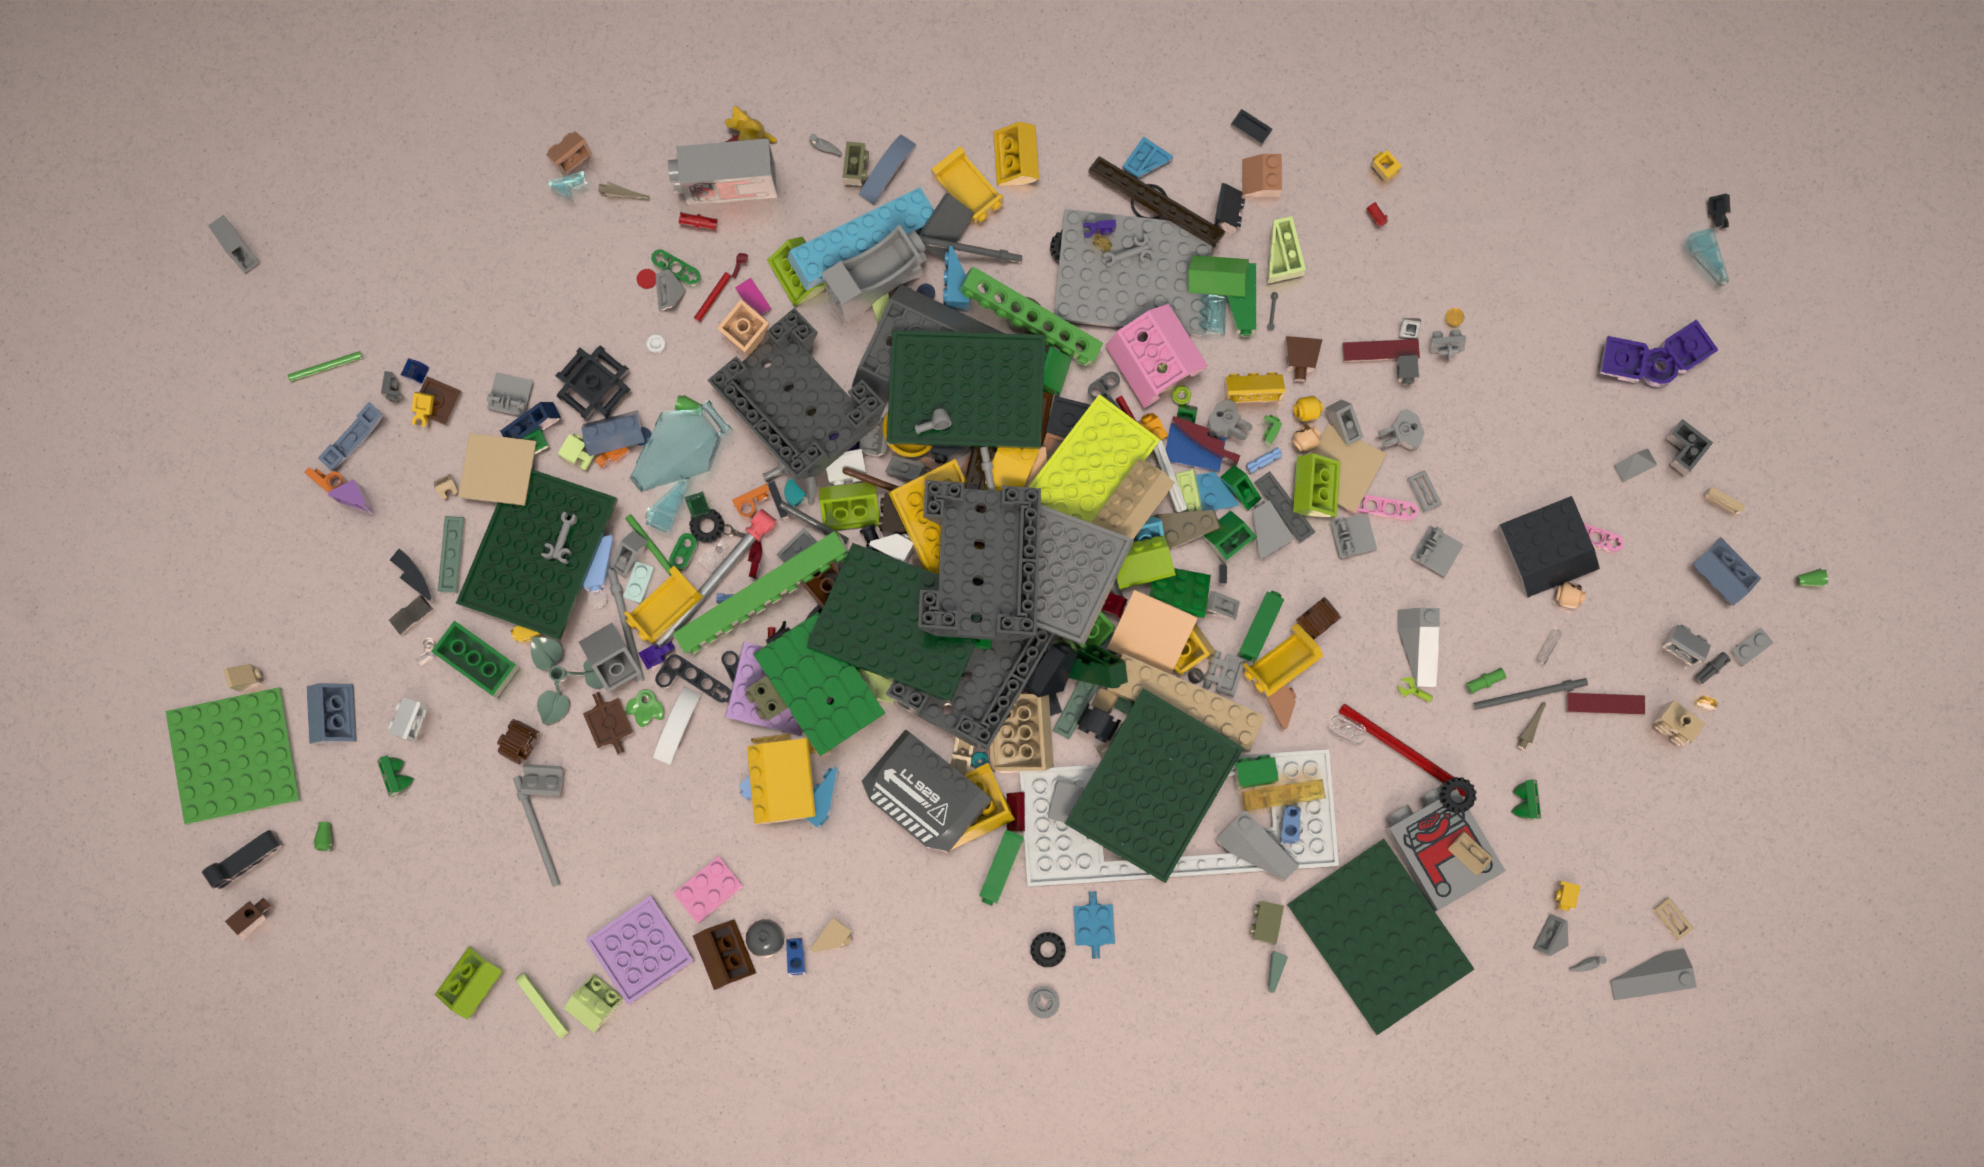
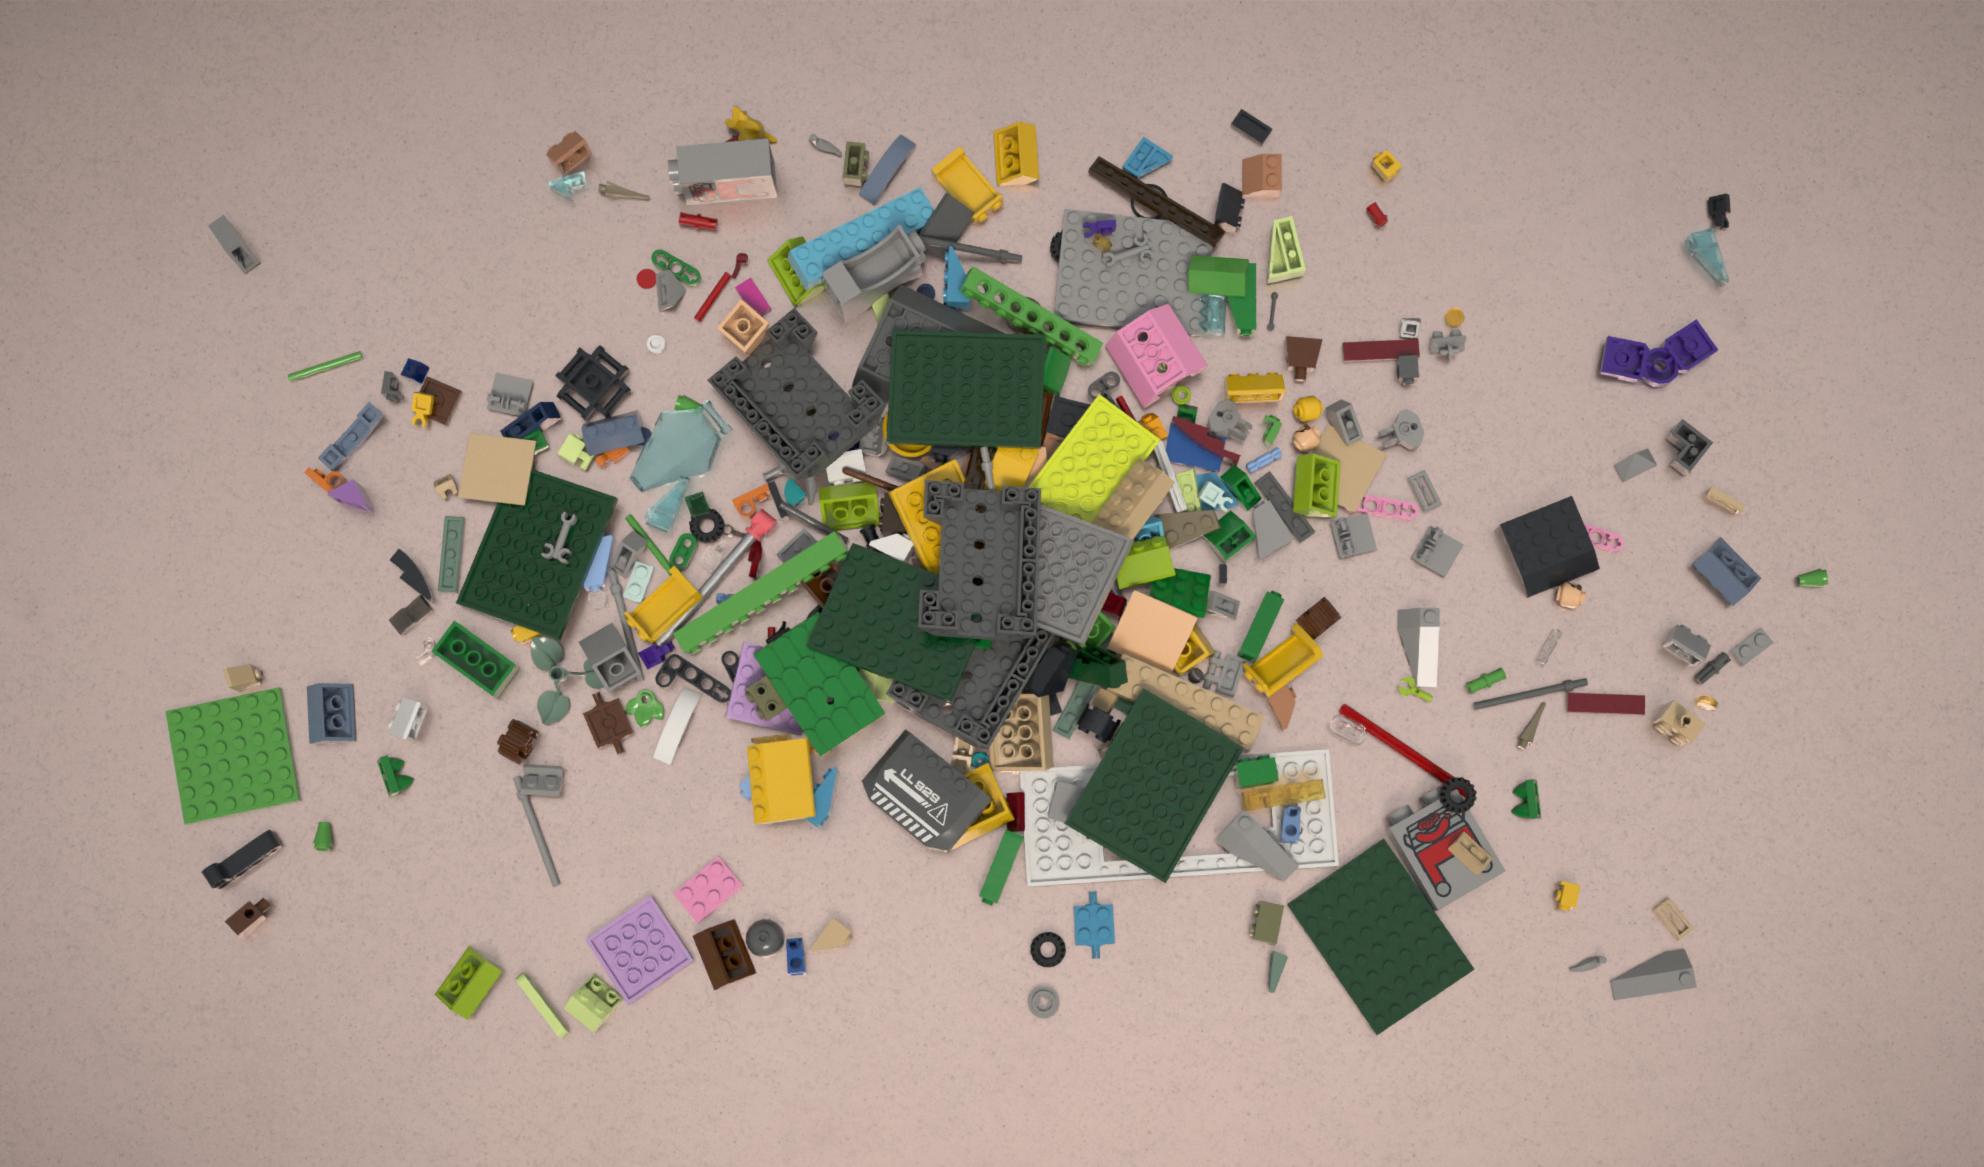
(939, 421): light grey bar -> none
(1213, 496): none -> light aqua plate
(1553, 936): light grey slope -> none

